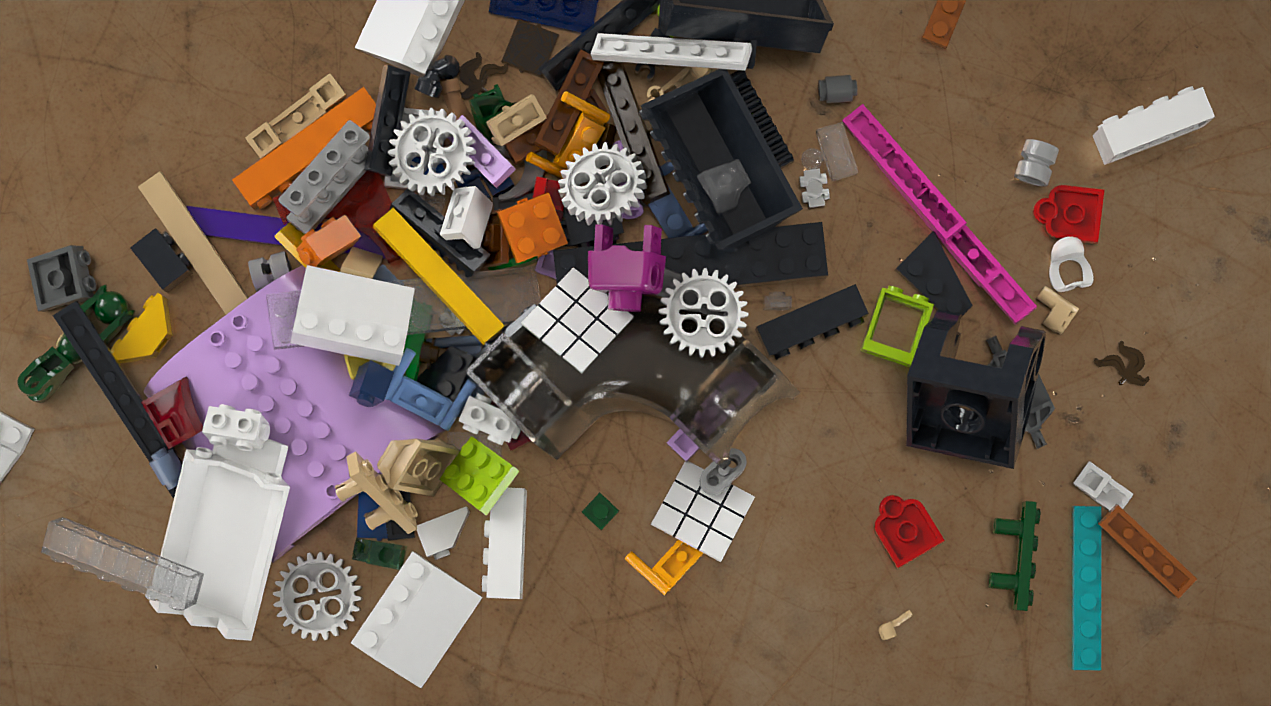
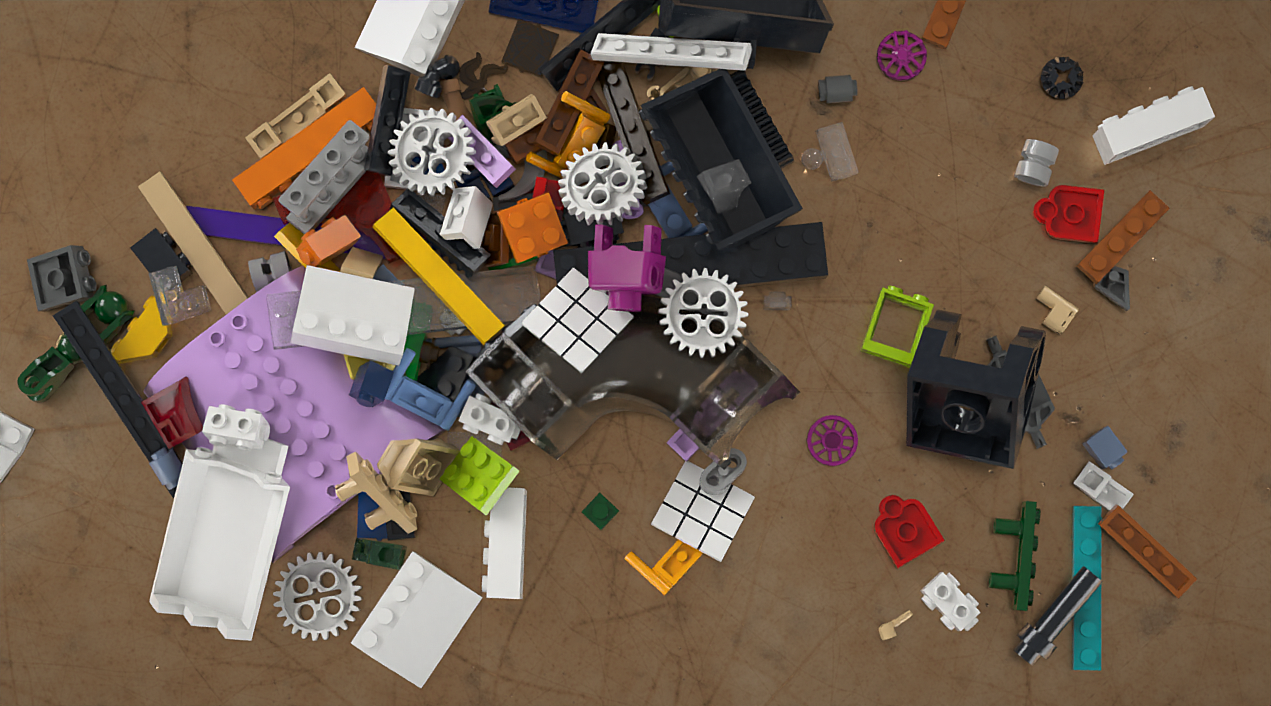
(122, 563): clear brick -> none
(173, 302): none -> clear plate
(442, 533): white slope -> none
(812, 321): black brick -> none
(814, 192): white piece -> none
(832, 440): none -> magenta wheel
(901, 55): none -> magenta wheel
(933, 276): black wing -> none
(939, 215): dark pink slope -> none
(957, 609): none -> white brick
(1039, 639): none -> black piece
(1062, 90): none -> black gear
(1069, 249): white piece -> none
(1105, 448): none -> sand blue brick
(1116, 287): none -> dark grey piece
(1123, 237): none -> dark orange plate
(1135, 364): dark brown piece -> none

